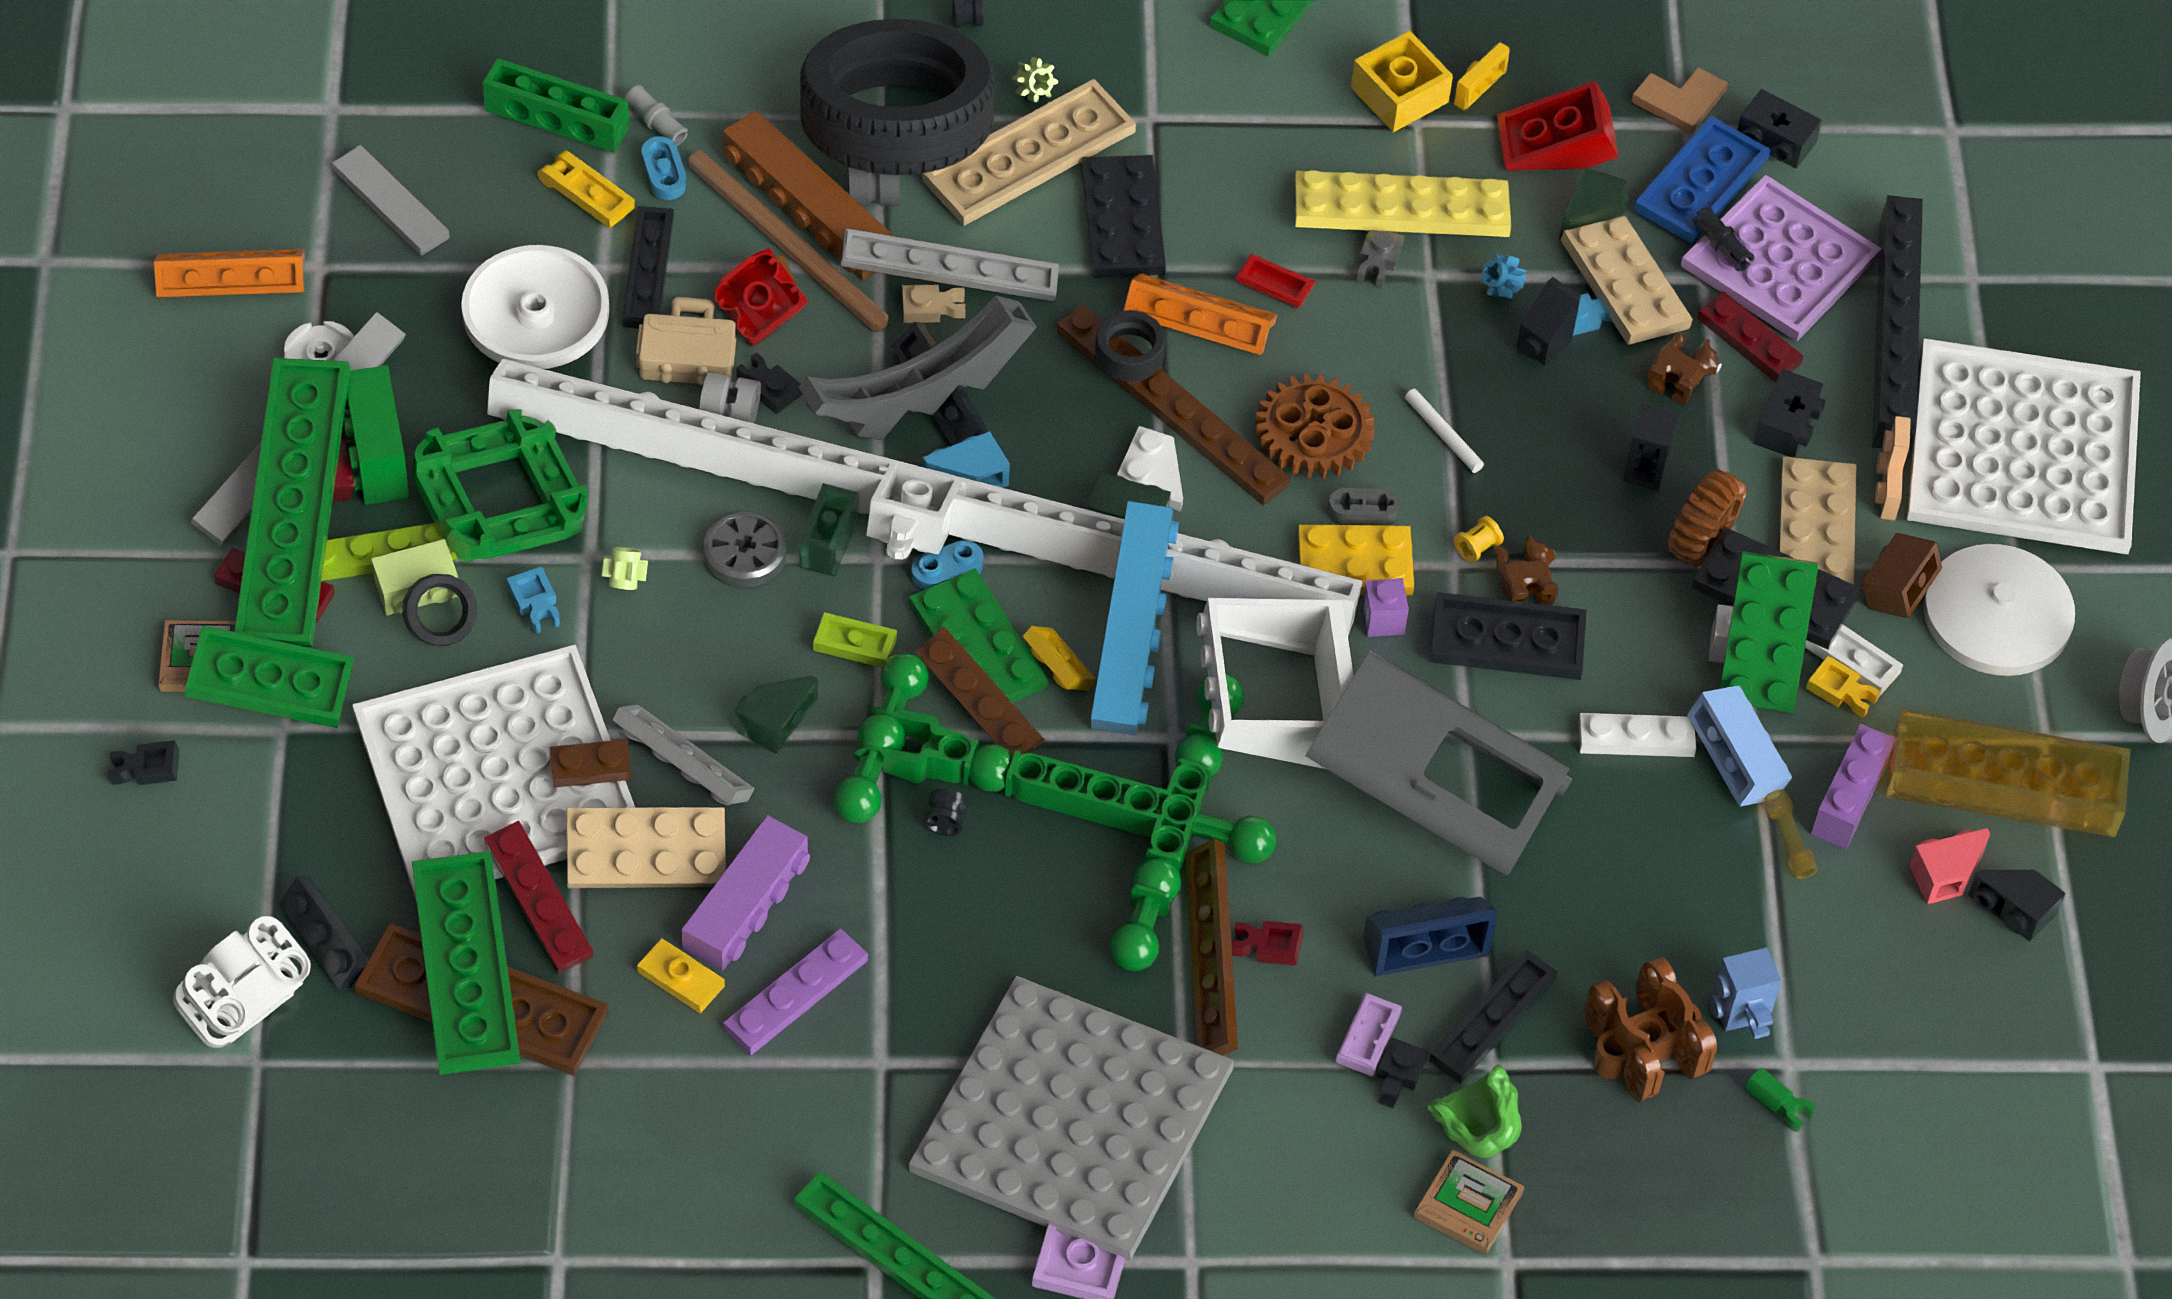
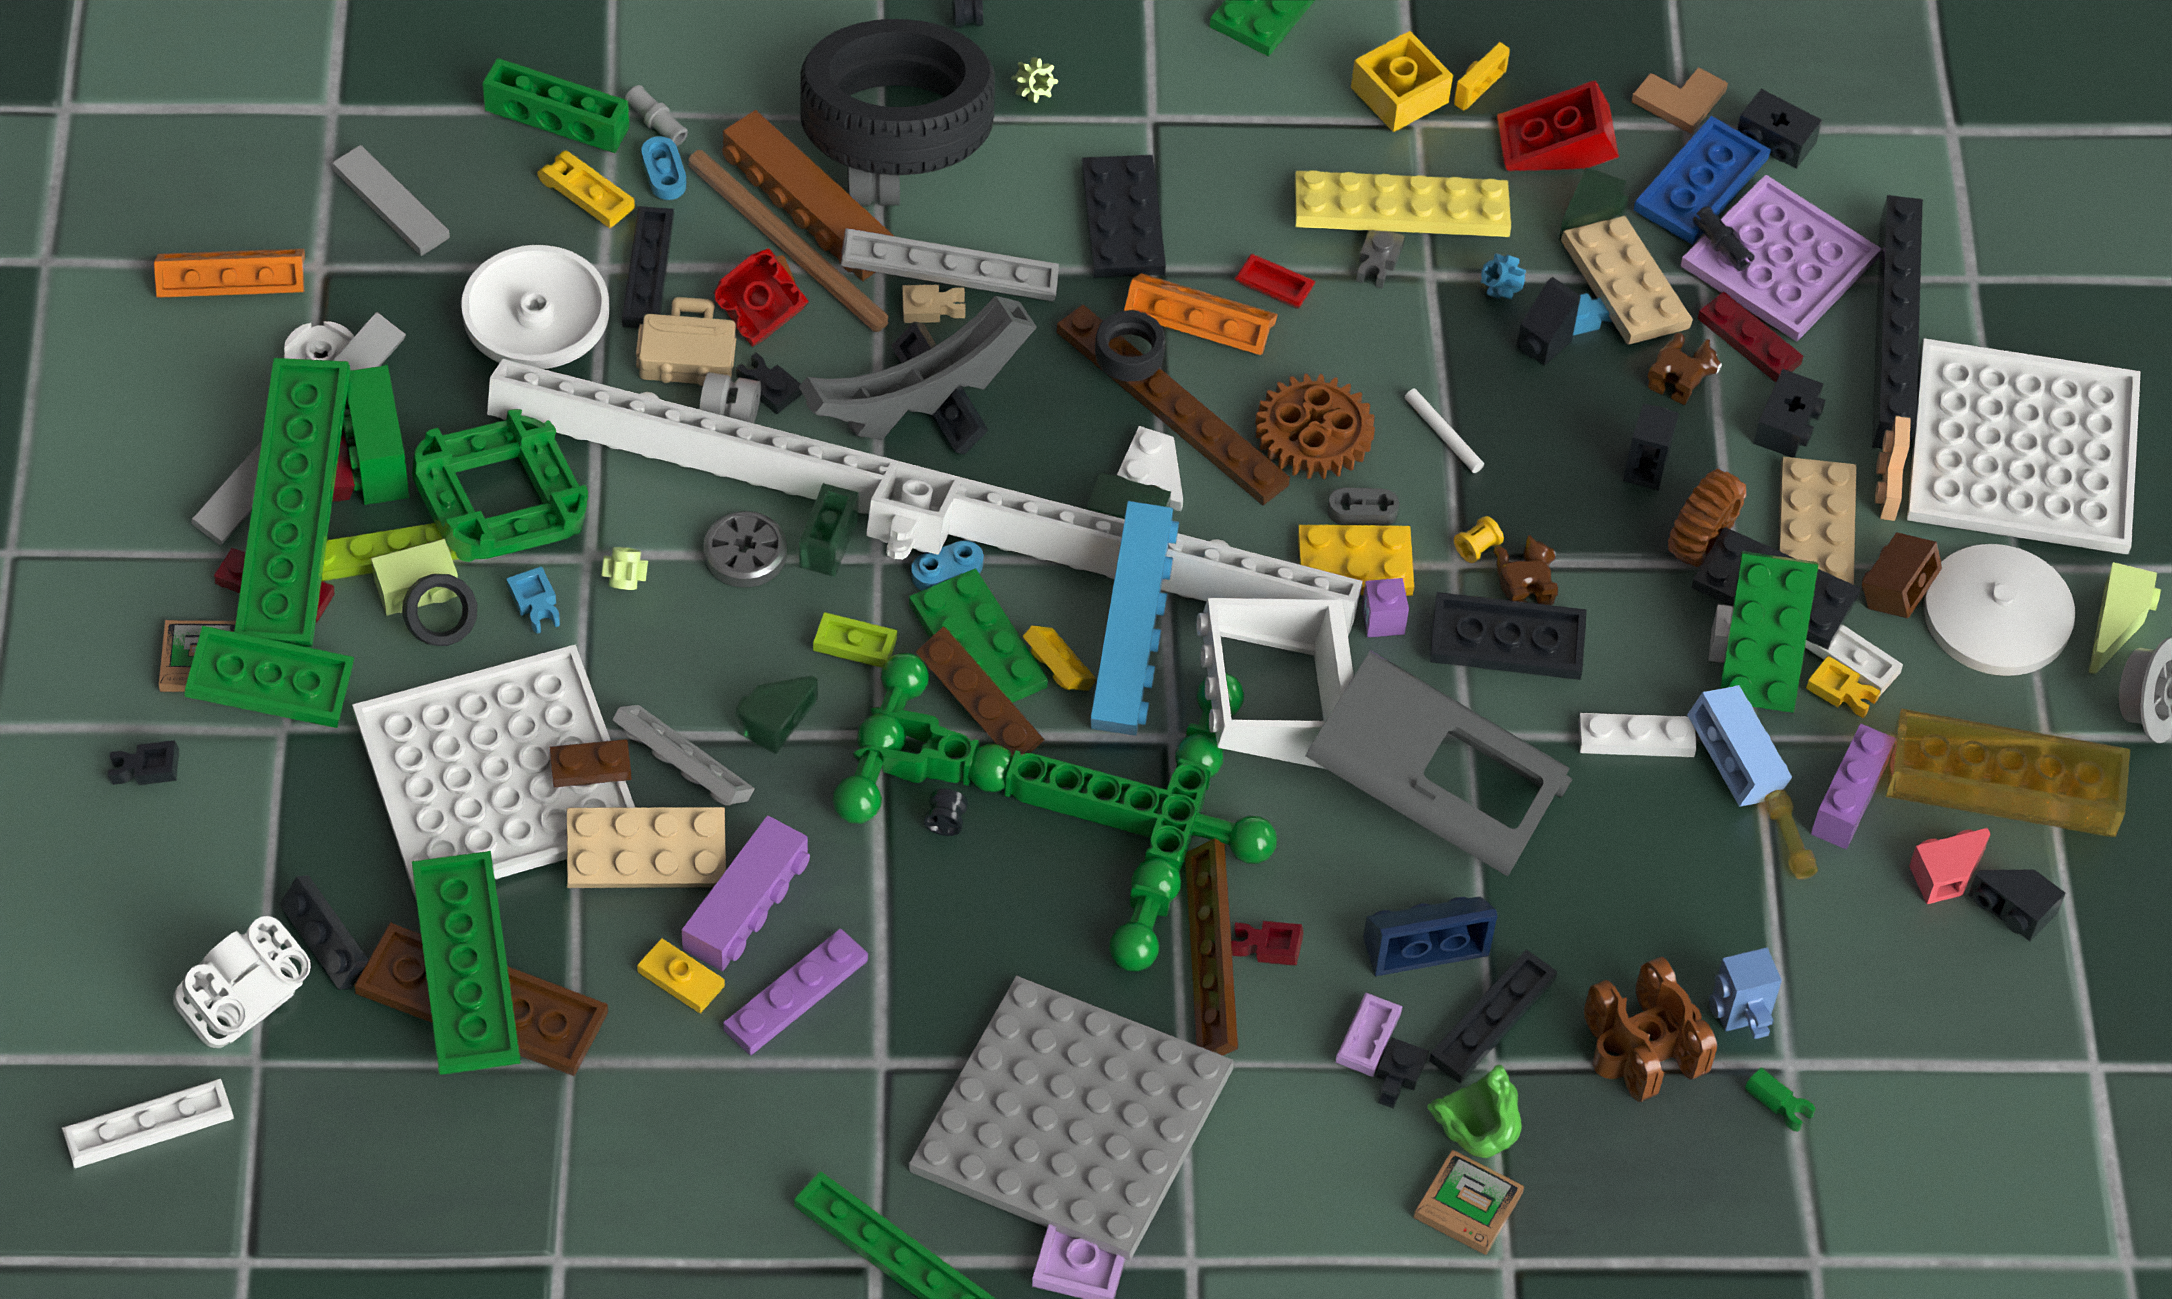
(147, 1123): none -> white tile
(538, 897): dark red plate -> none
(974, 459): dark azure slope -> none
(1031, 151): tan plate -> none
(2123, 609): none -> yellowish green slope

